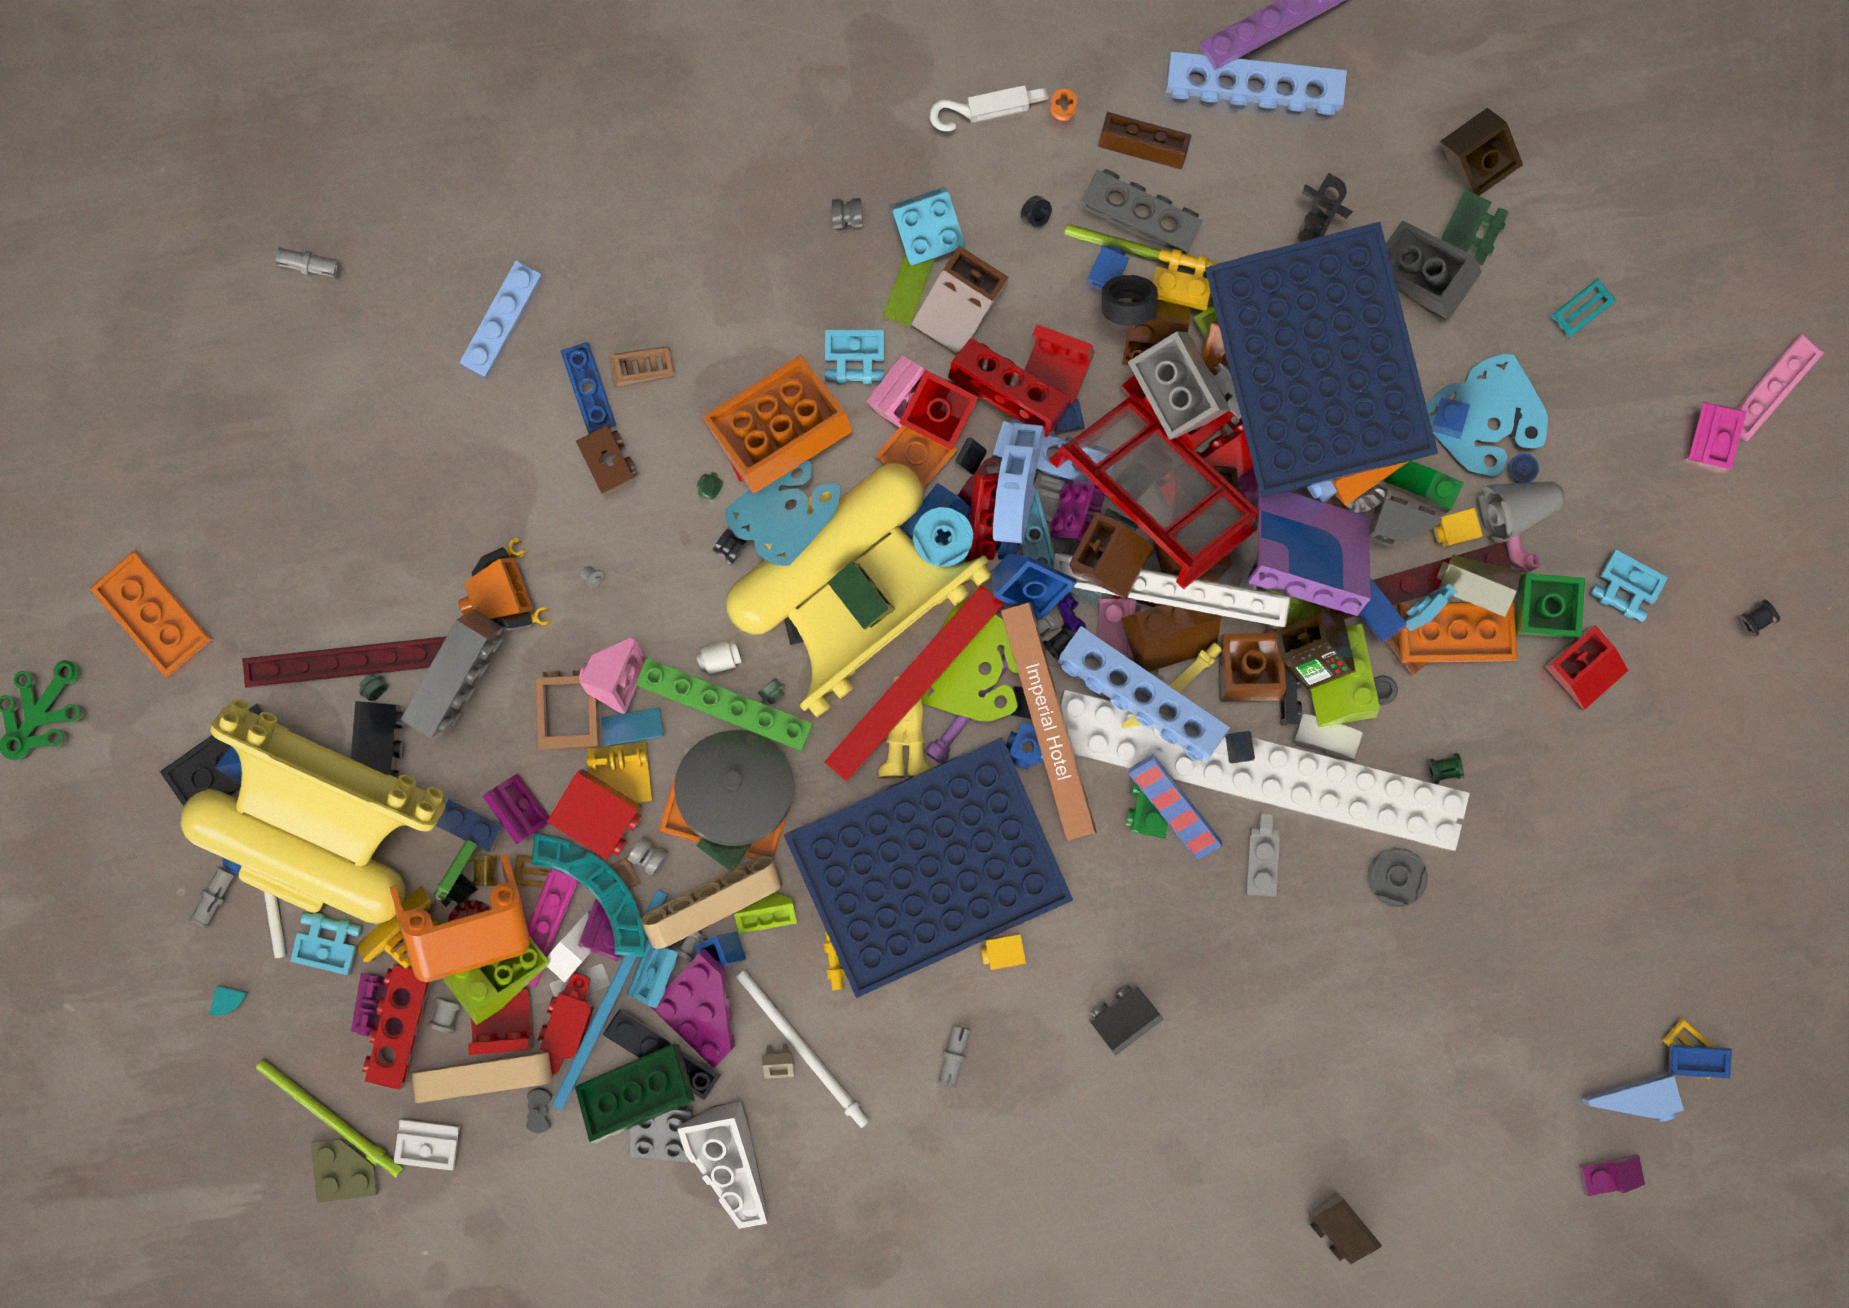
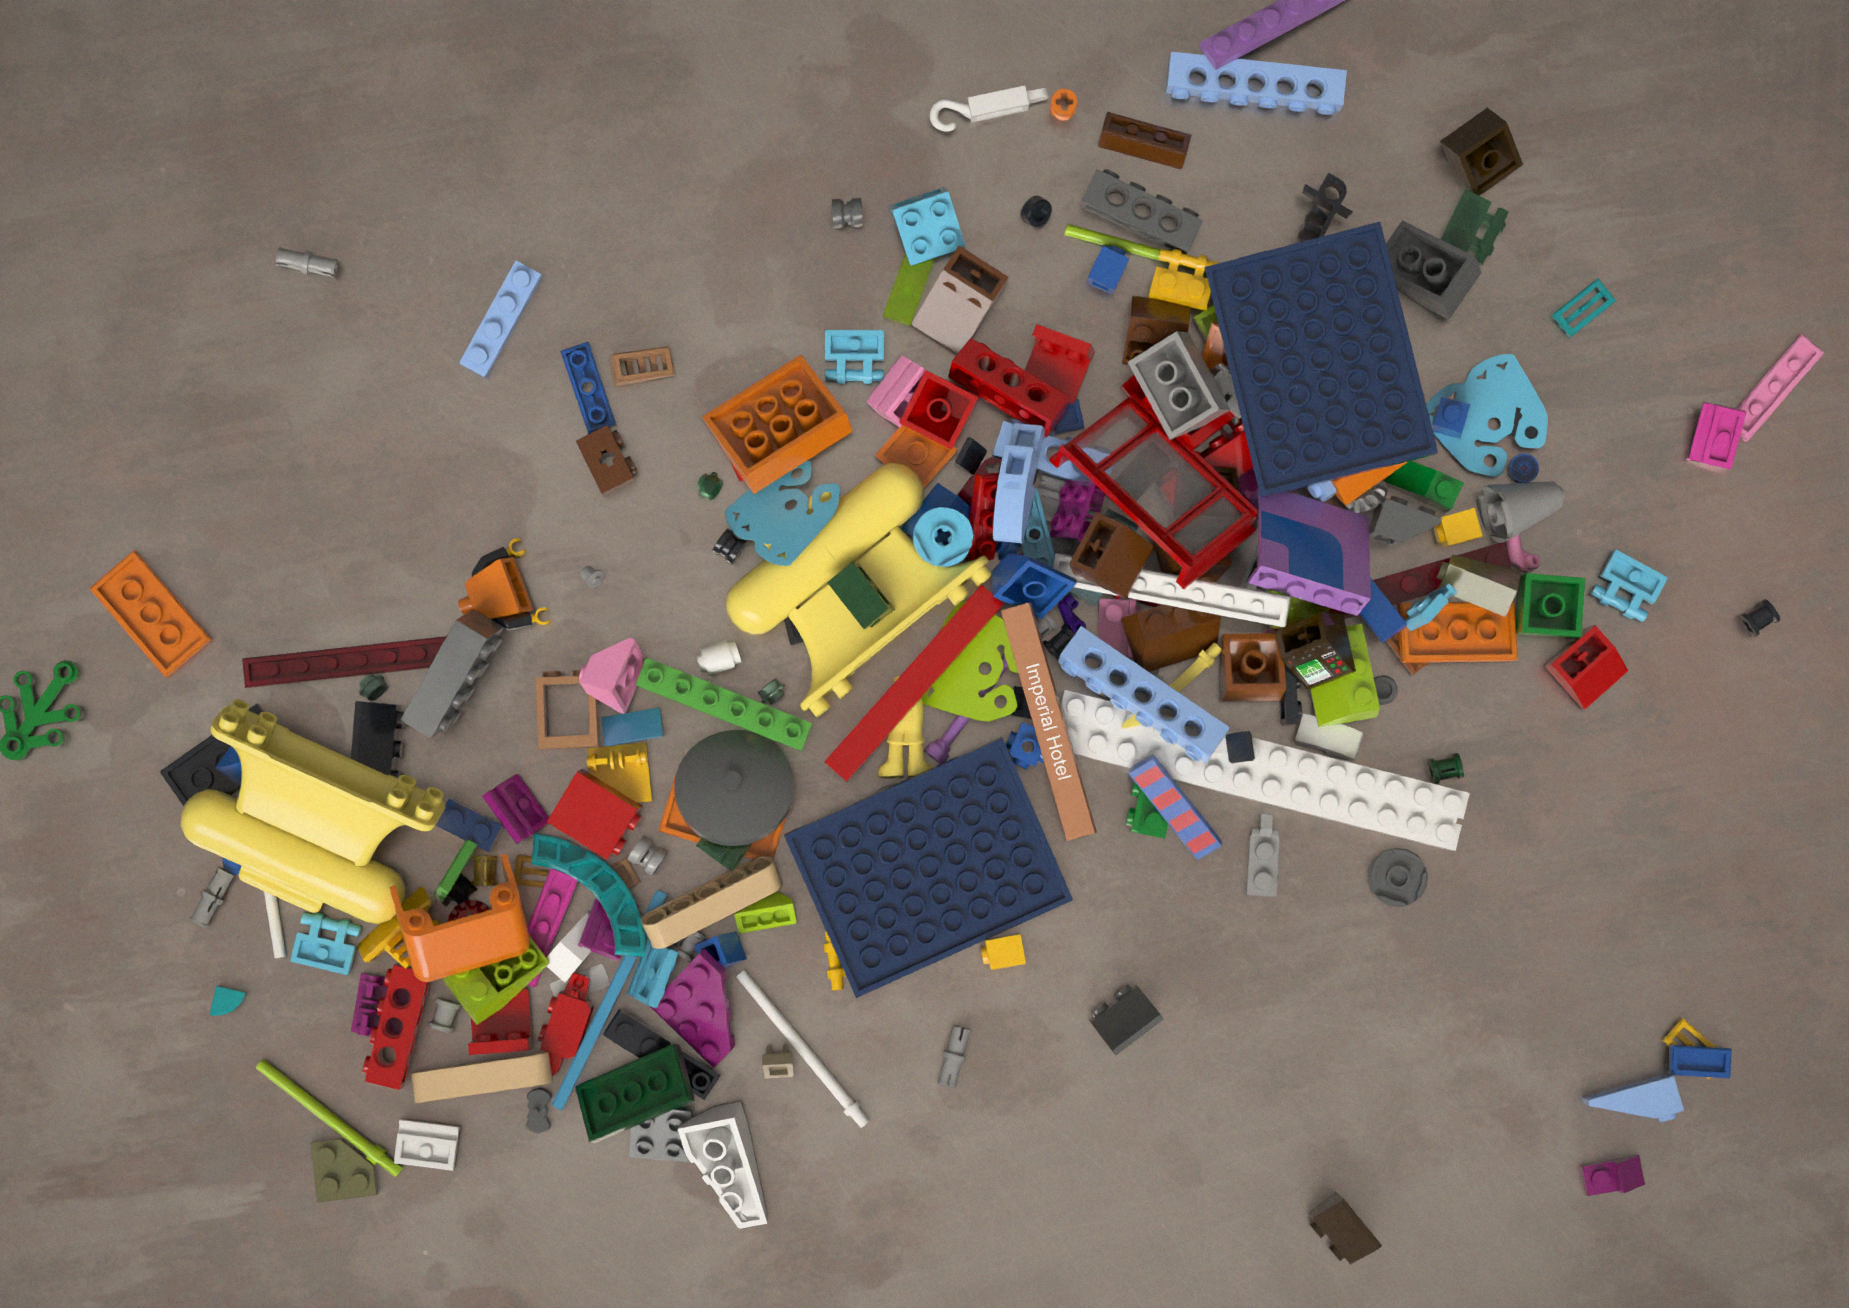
(1128, 312): black tyre -> none

